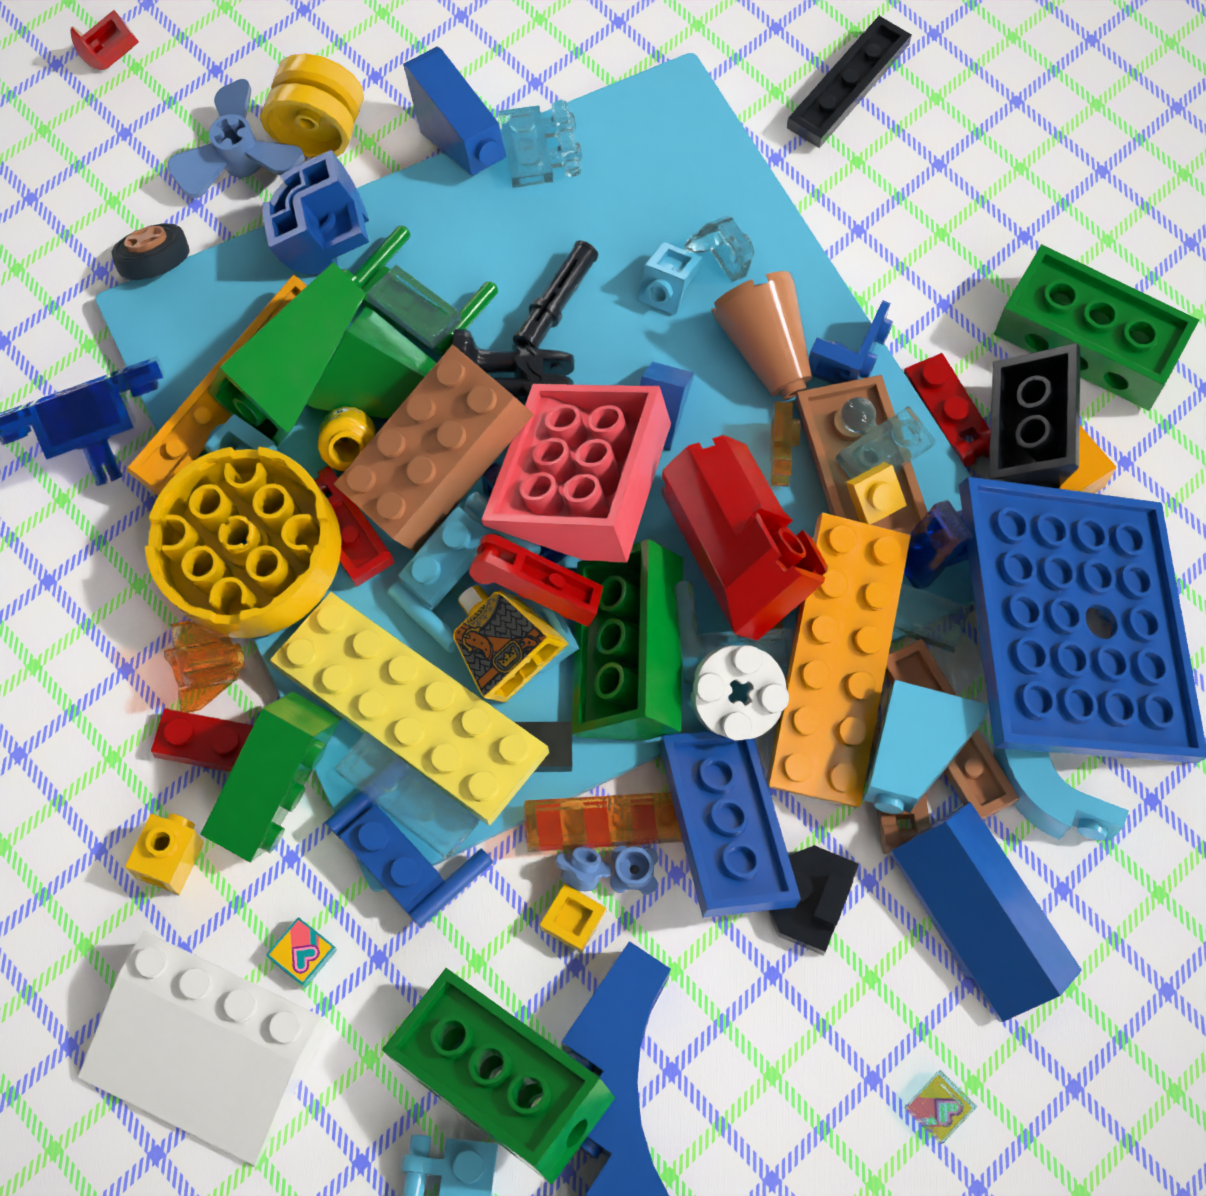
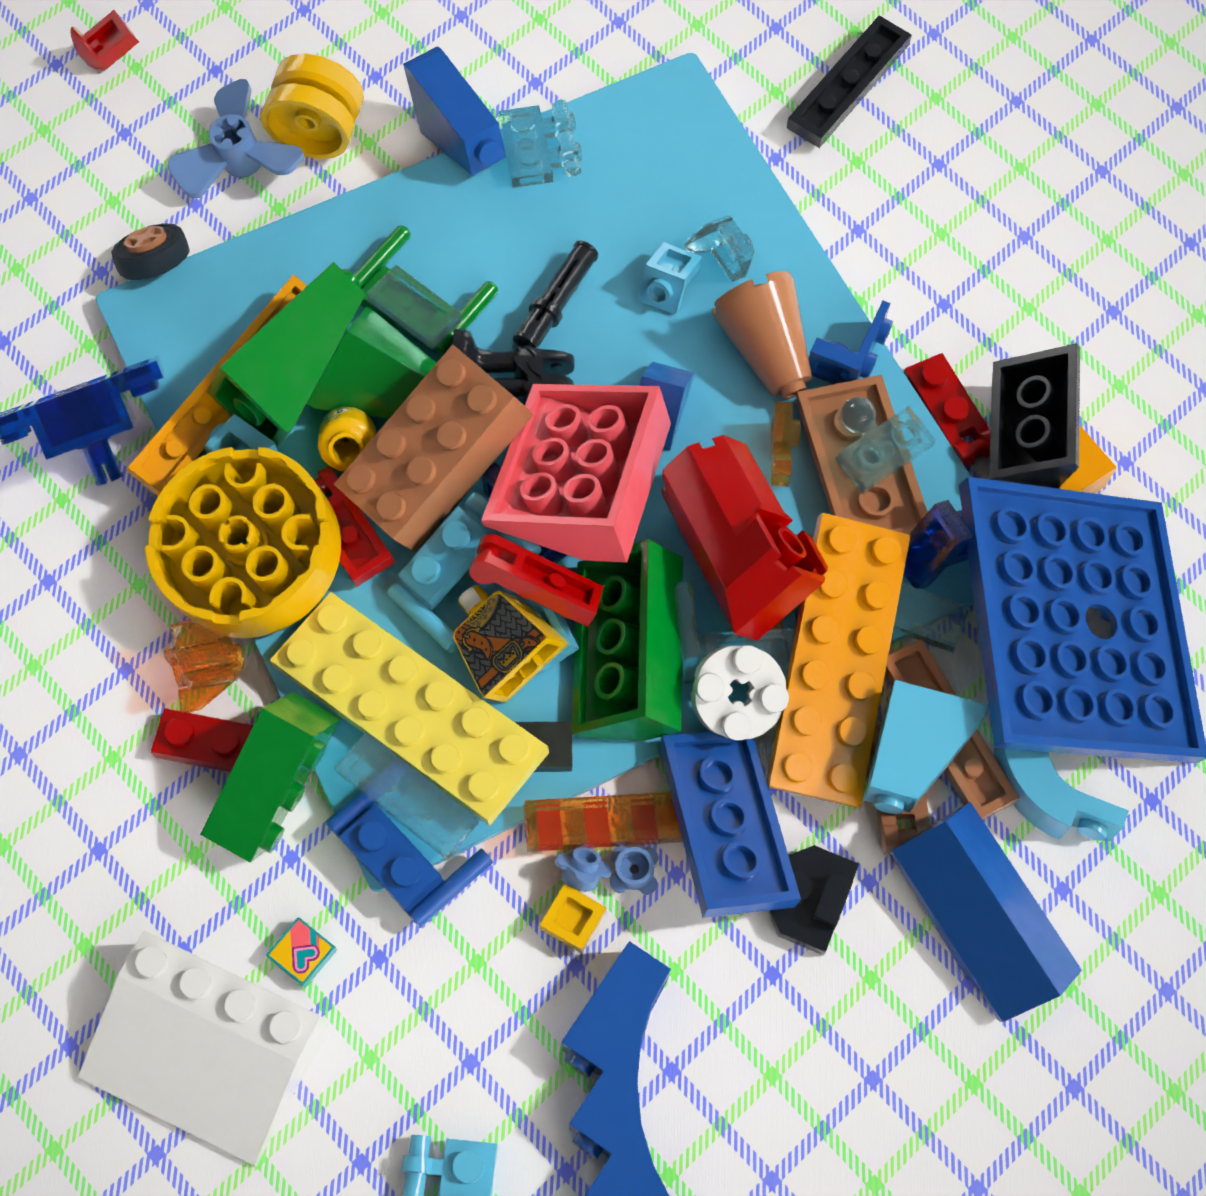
(165, 852): yellow brick -> none
(315, 215): blue brick -> none
(458, 1045): green brick -> none
(876, 493): yellow plate -> none
(940, 1106): clear light blue tile -> none
(1122, 333): green brick -> none

